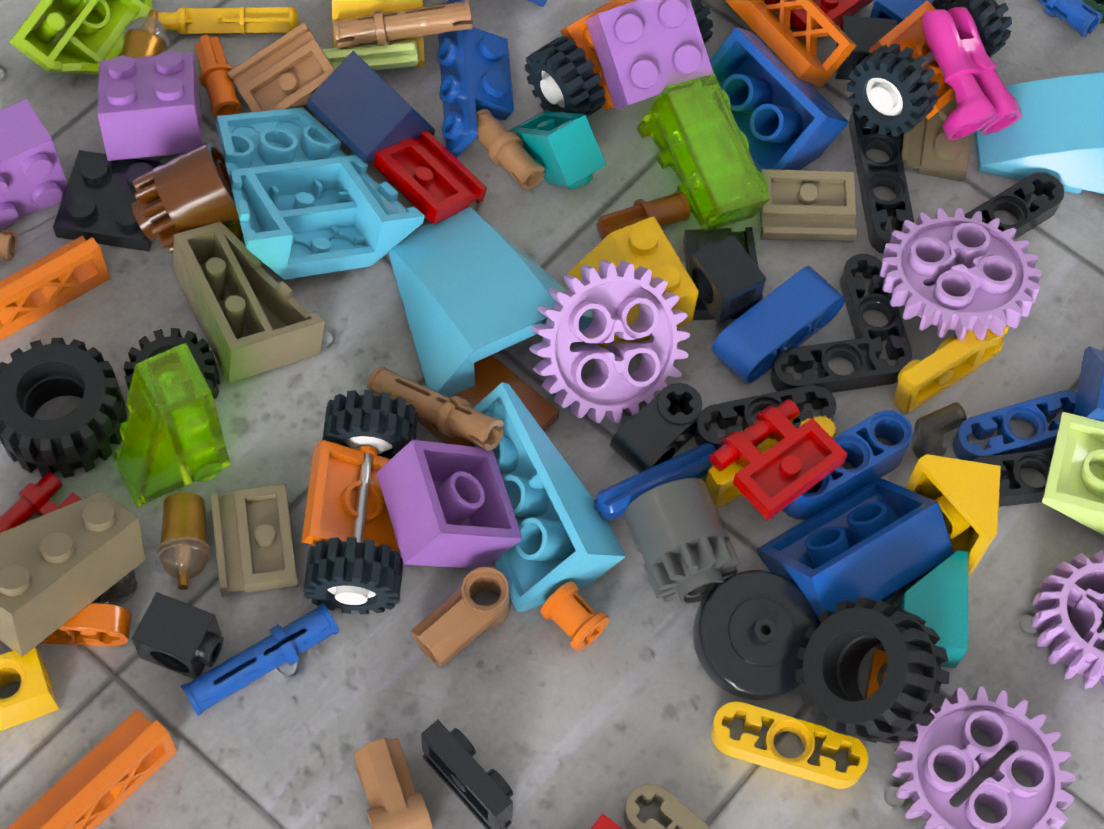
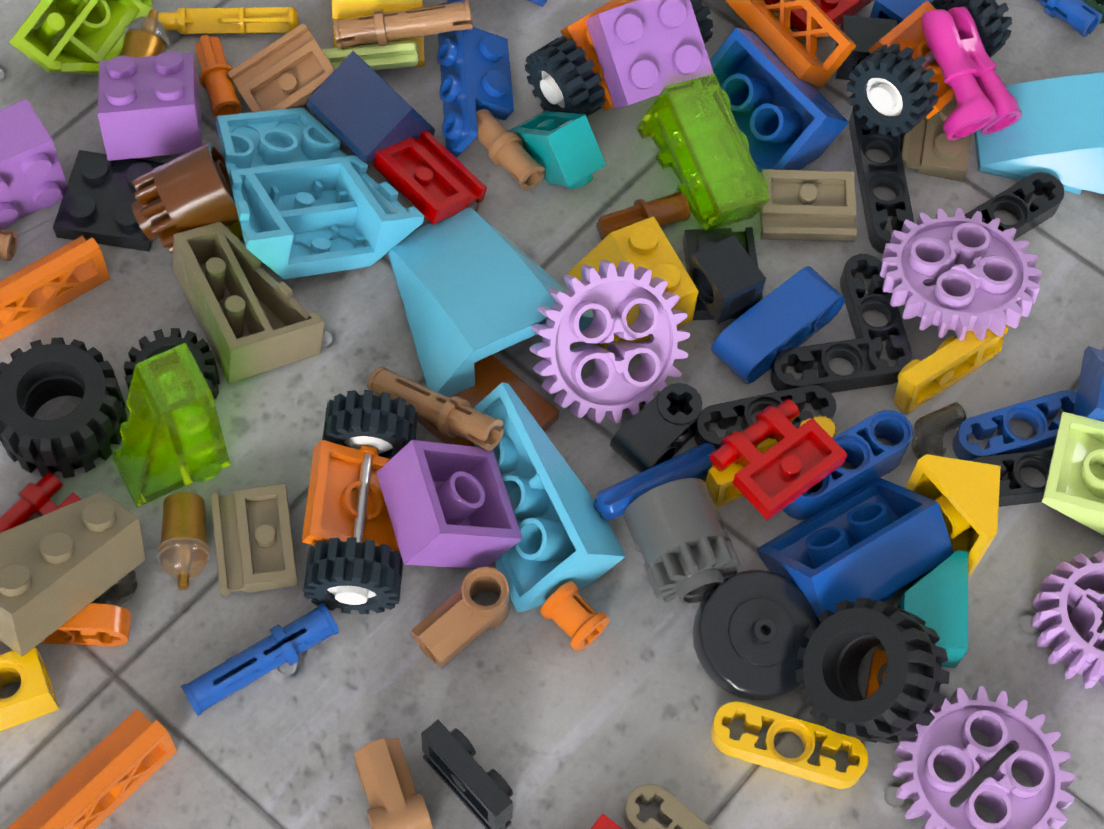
(178, 636): black brick -> none

